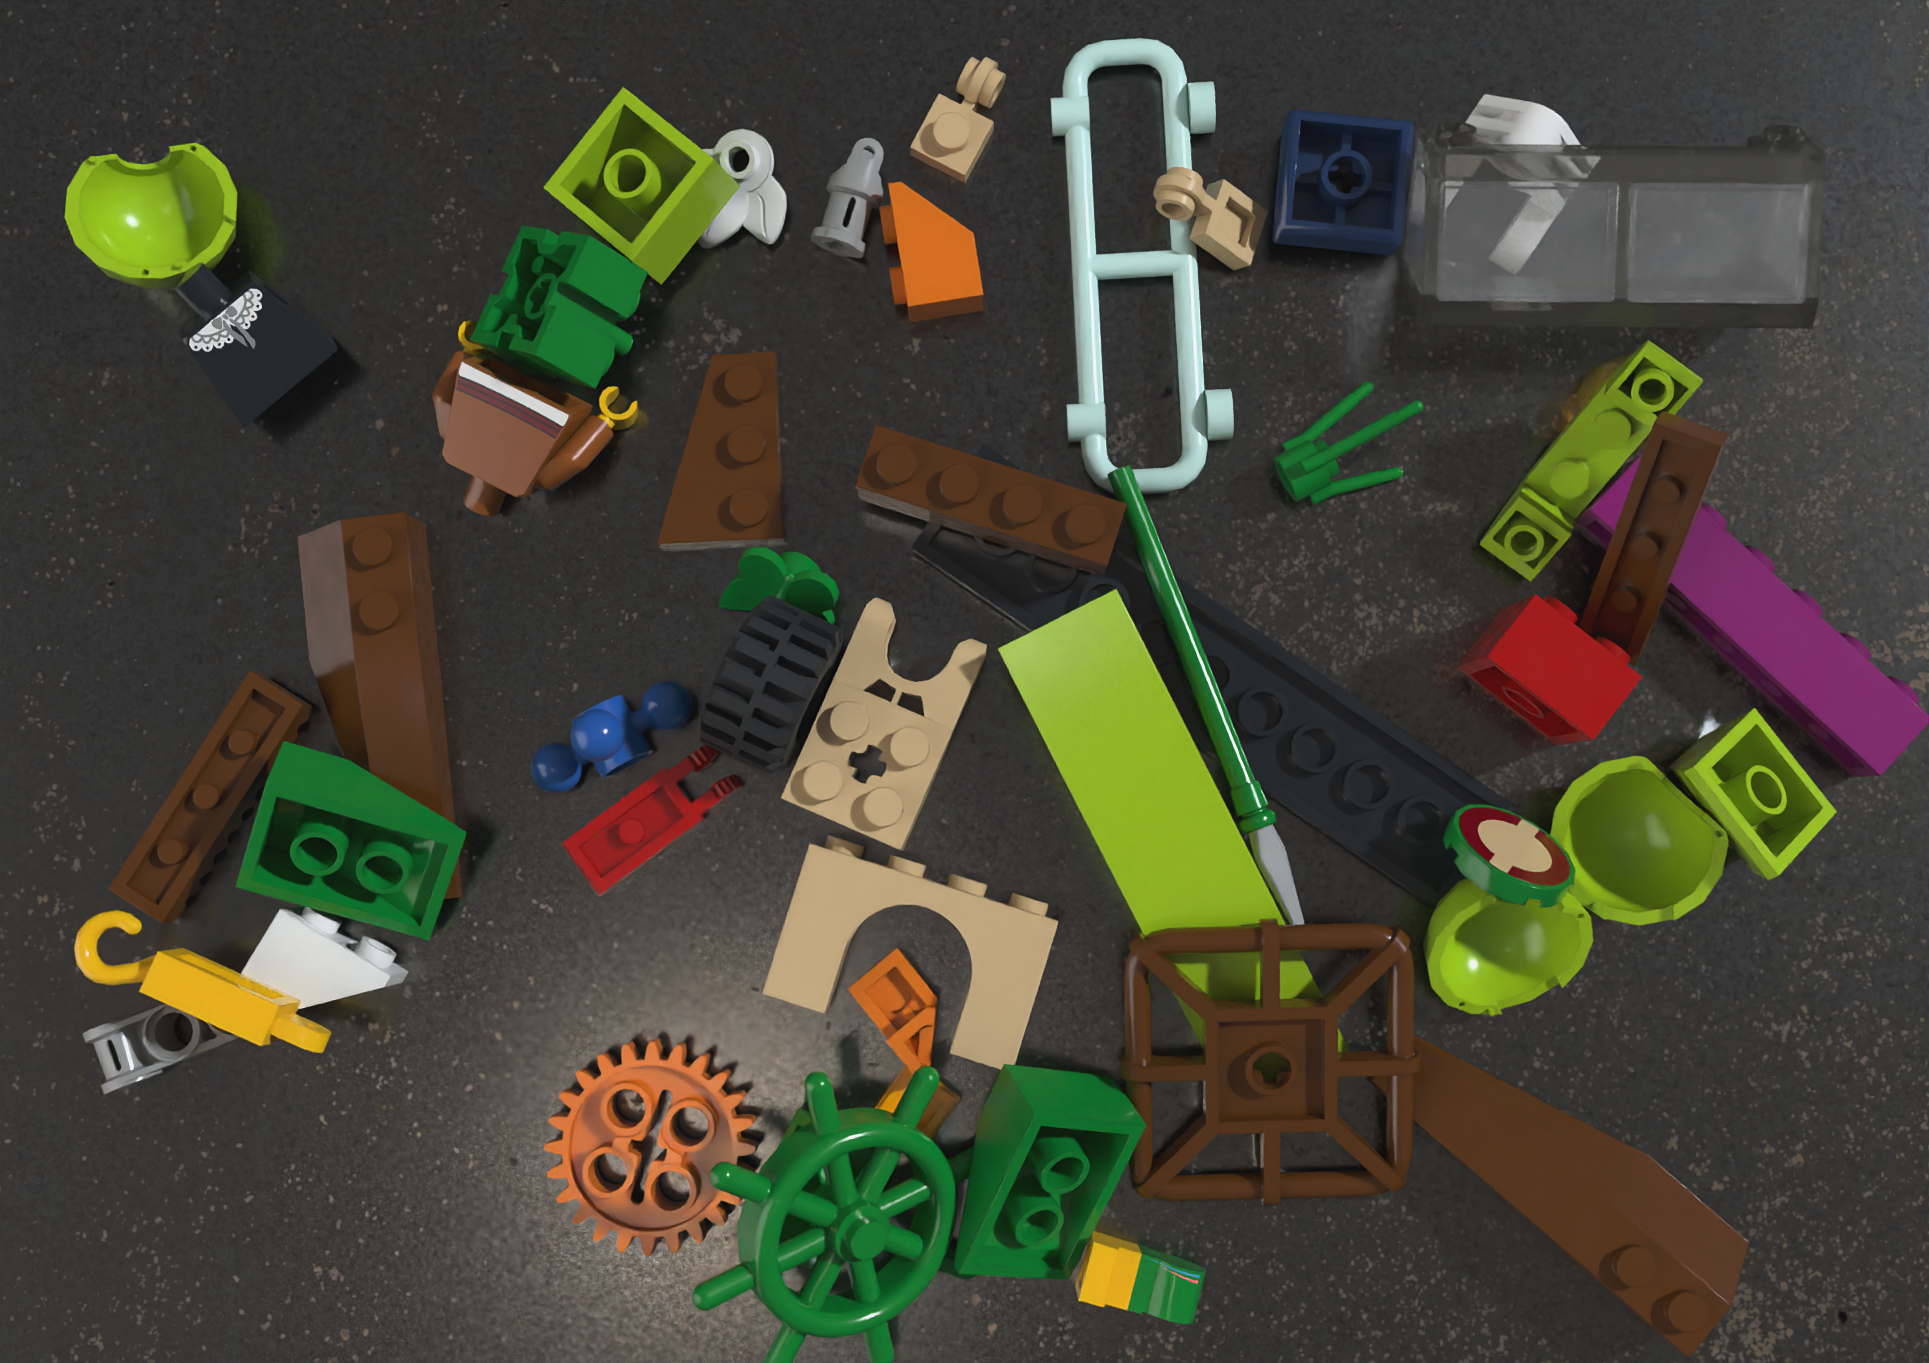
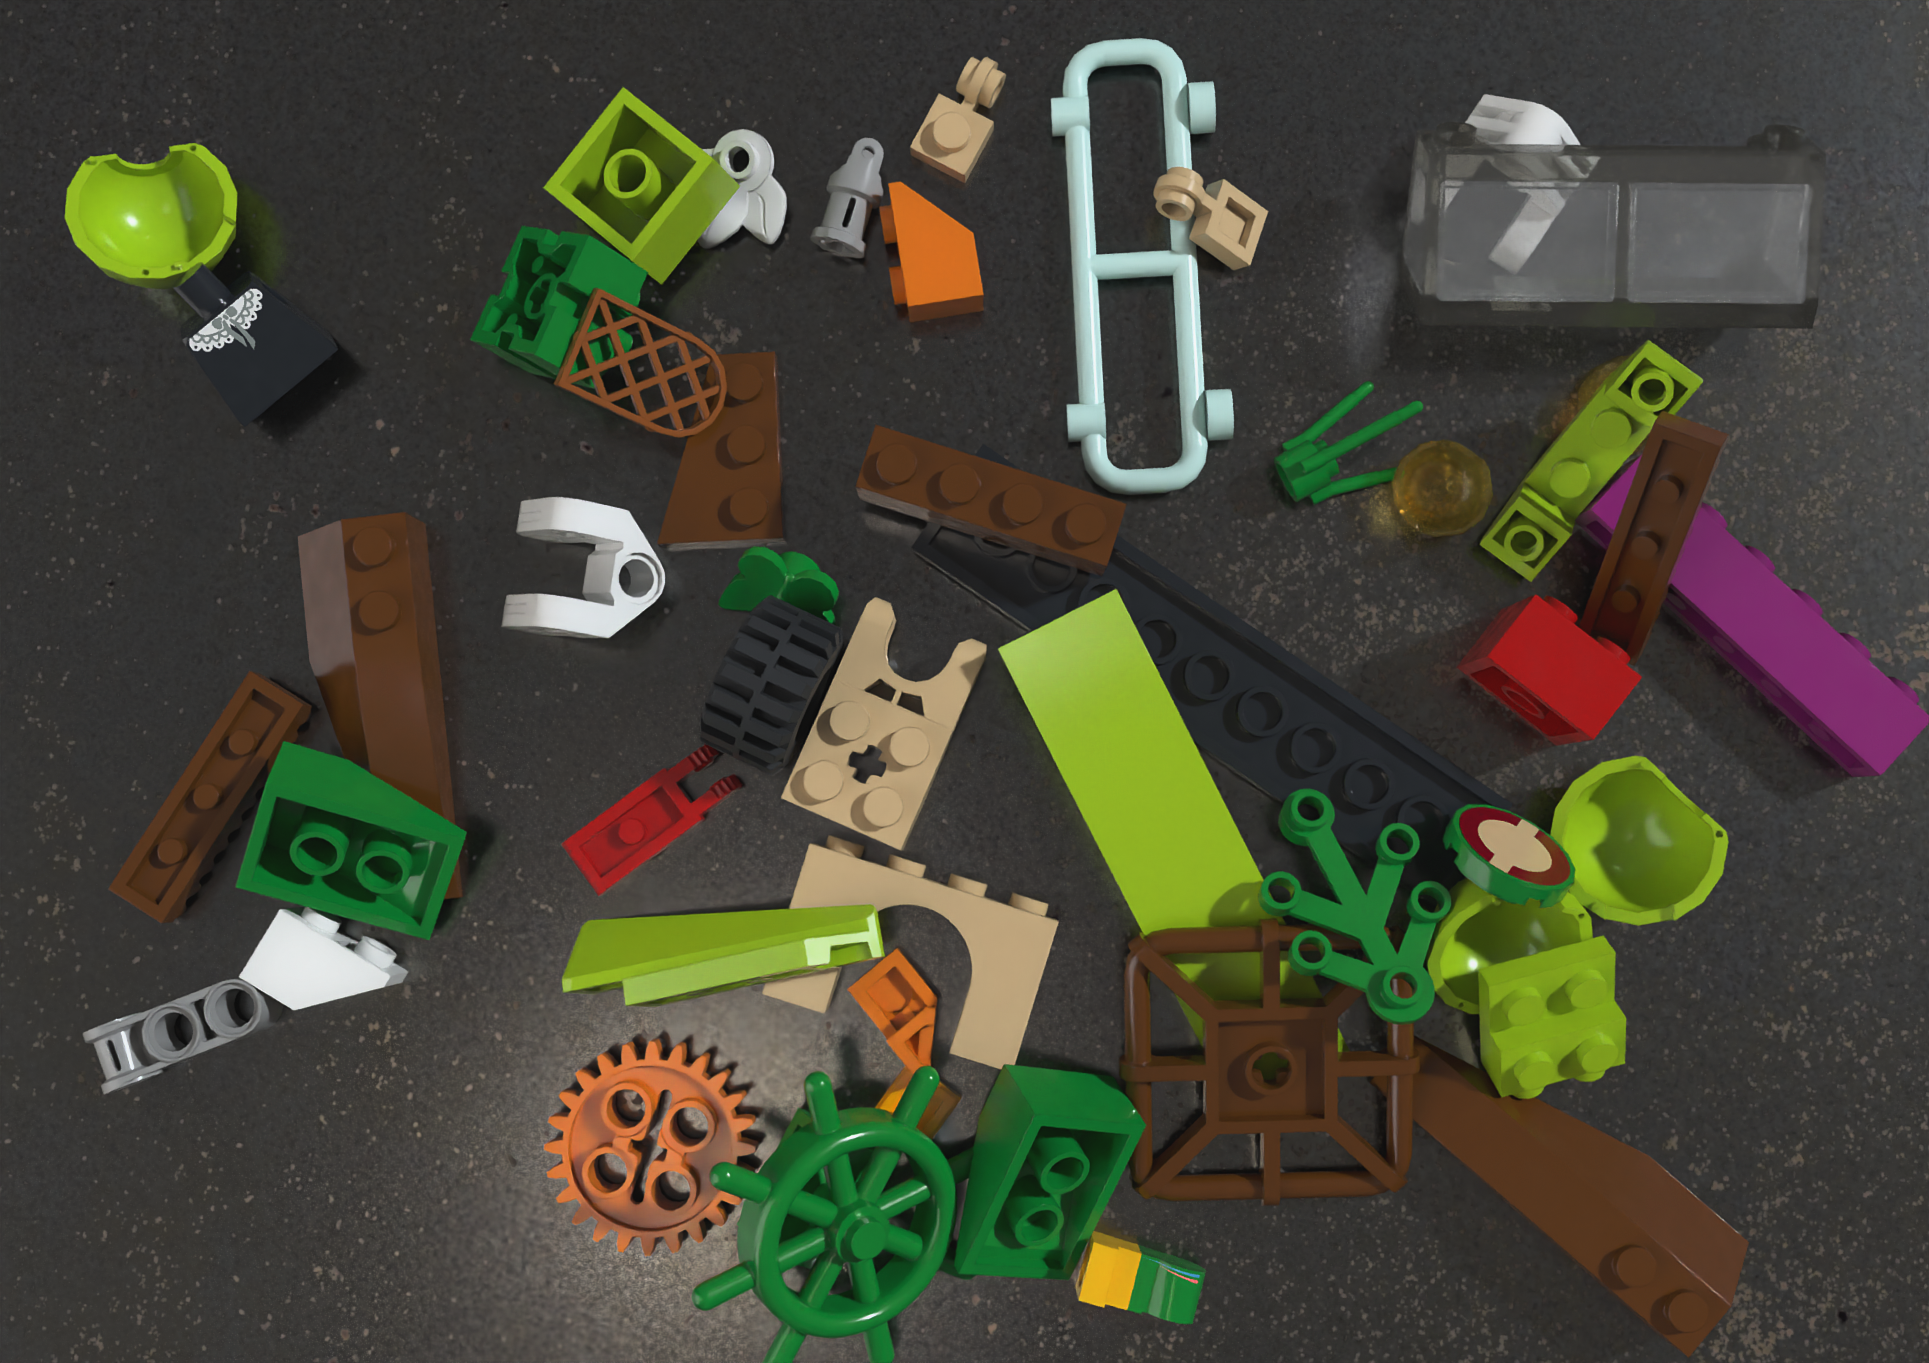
(200, 988): yellow piece -> none
(514, 427): dark orange torso -> none
(580, 341): none -> dark orange window
(611, 736): blue piece -> none
(617, 544): none -> white piece
(713, 953): none -> lime wedge
(1245, 791): green piece -> none
(1358, 914): none -> green plant
(1375, 161): dark blue brick -> none
(1441, 488): none -> clear yellow hair
(1551, 1018): none -> lime plate
(1754, 792): lime slope -> none

